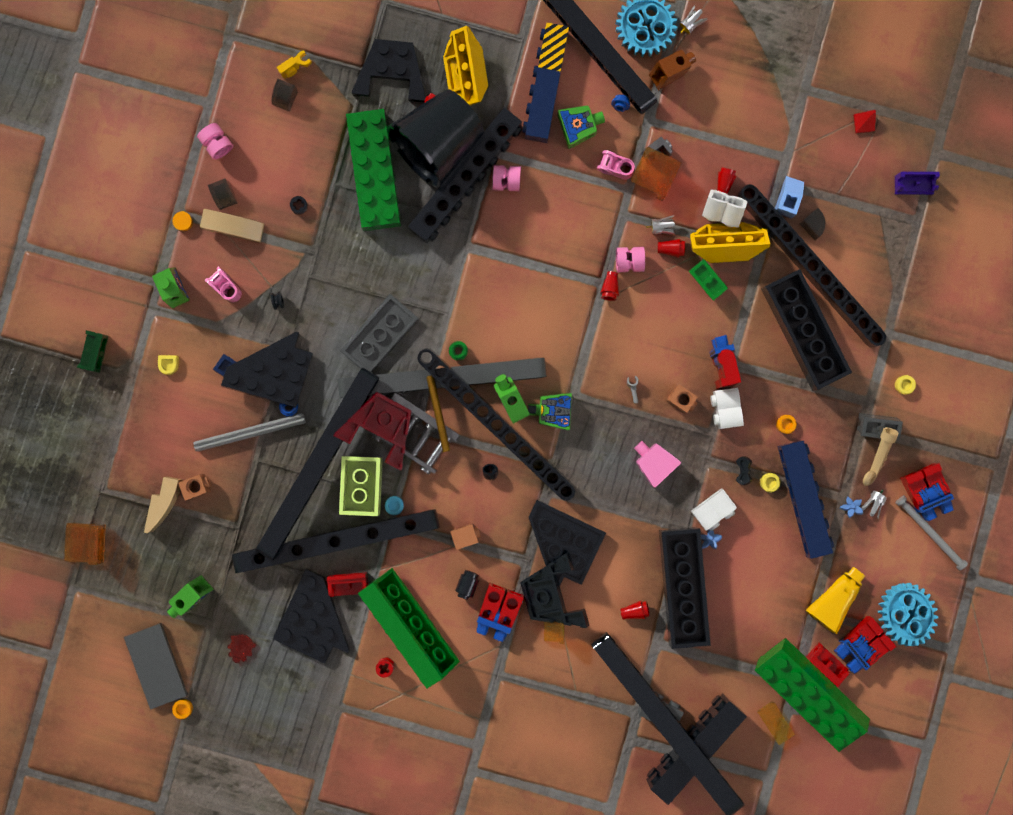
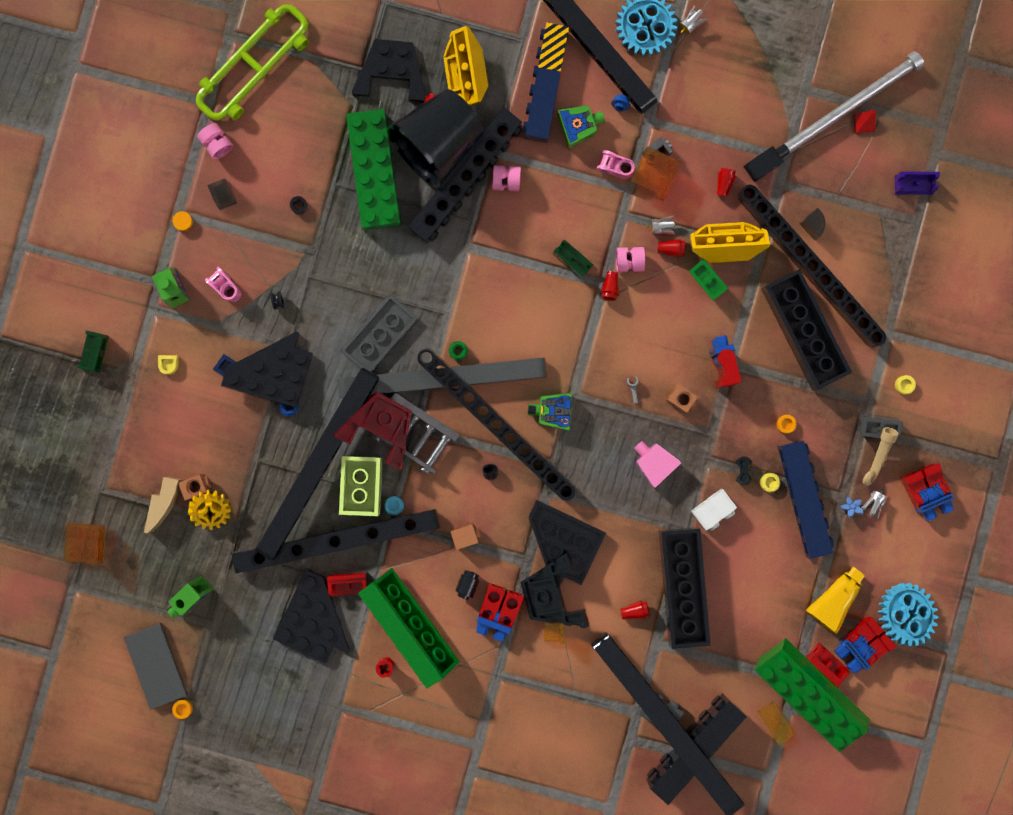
(199, 510): none -> yellow gear
(231, 225): tan slope -> none
(233, 108): none -> lime bar
(240, 647): clear red piece -> none
(249, 432): light grey axle -> none
(284, 95): clear smoke brick -> none
(290, 66): yellow plate -> none
(438, 413): pearl gold bar -> none
(508, 394): bright green torso -> none
(572, 259): none -> dark green hinge
(671, 68): dark orange torso -> none
(710, 540): medium blue plant -> none
(724, 208): white brick -> none
(727, 408): white brick -> none
(773, 157): none -> flat silver piece
(790, 197): light blue slope -> none
(961, 564): light grey bar -> none

